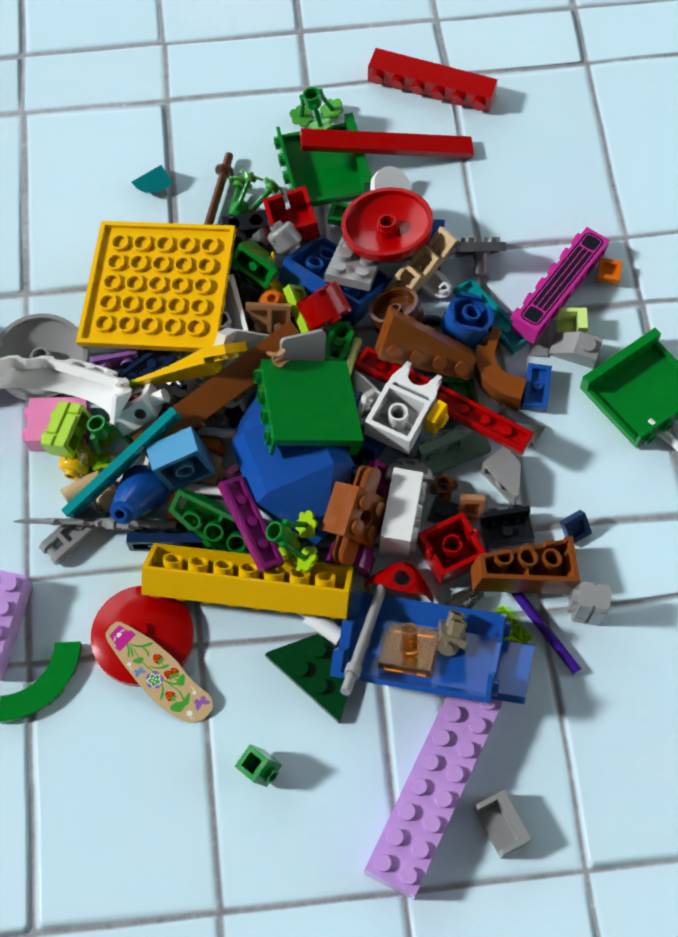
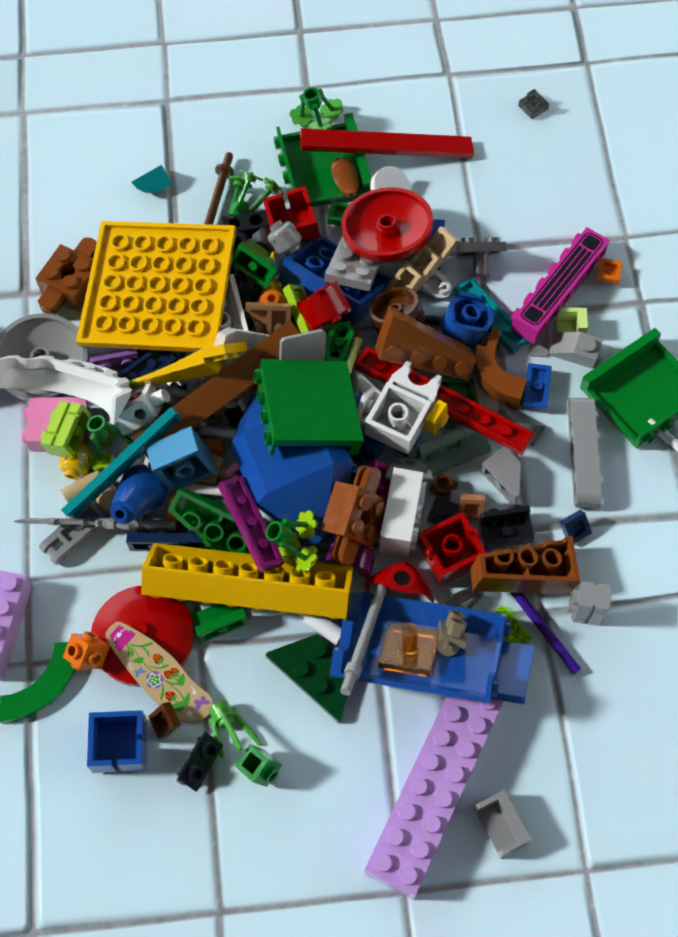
(71, 288): none -> dark orange brick
(86, 651): none -> orange brick
(117, 741): none -> blue piece
(164, 720): none -> reddish brown plate
(199, 762): none -> black hinge
(218, 621): none -> green panel
(222, 716): none -> bright green plant
(277, 357): medium nougat hand -> none
(345, 176): none -> dark orange arm
(432, 80): red brick -> none
(533, 104): none -> clear smoke tile
(584, 453): none -> light grey beam

